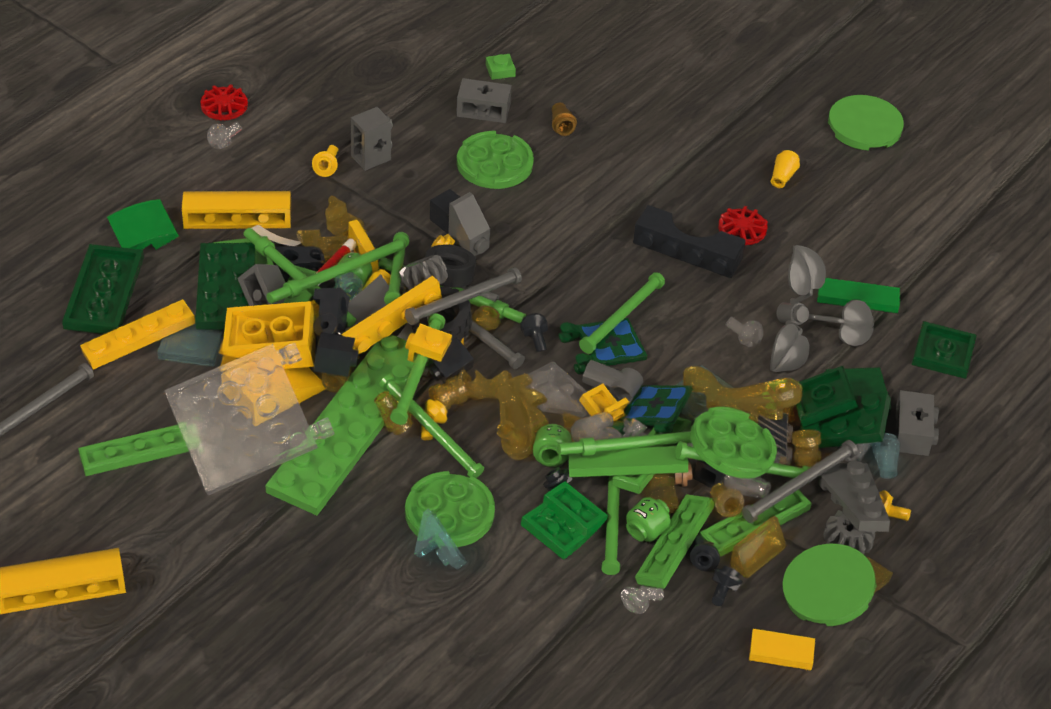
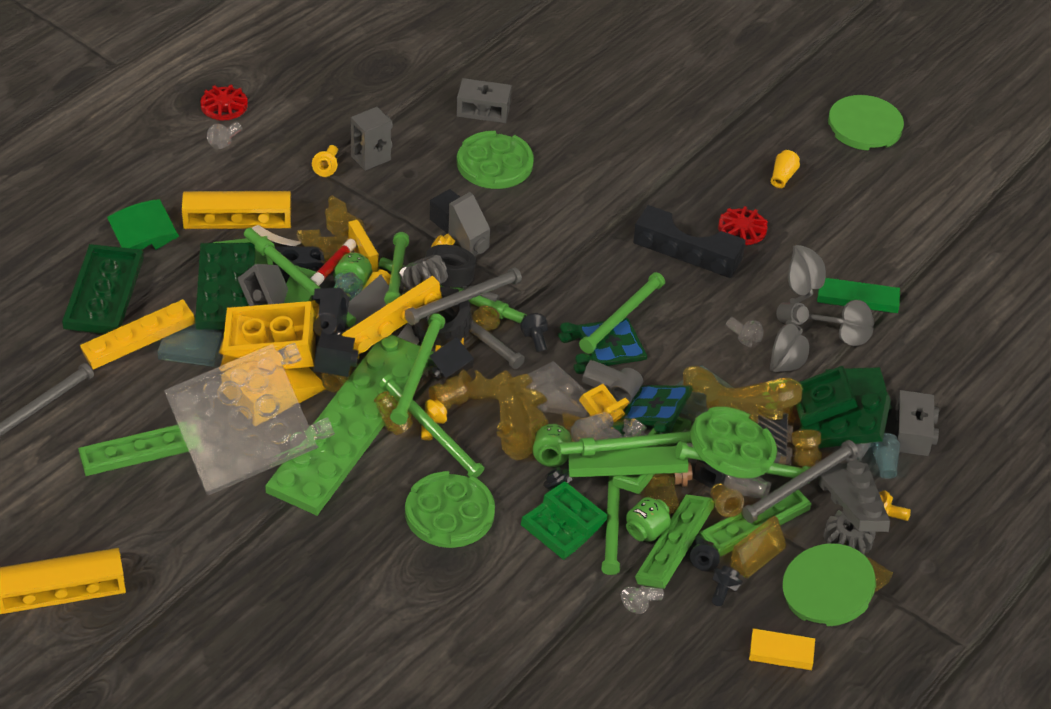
(294, 288): bright green bar -> none
(428, 343): yellow bracket -> none
(434, 535): clear light blue slope -> none
(500, 66): bright green plate -> none
(563, 120): pearl gold cone -> none
(944, 349): dark green tile -> none

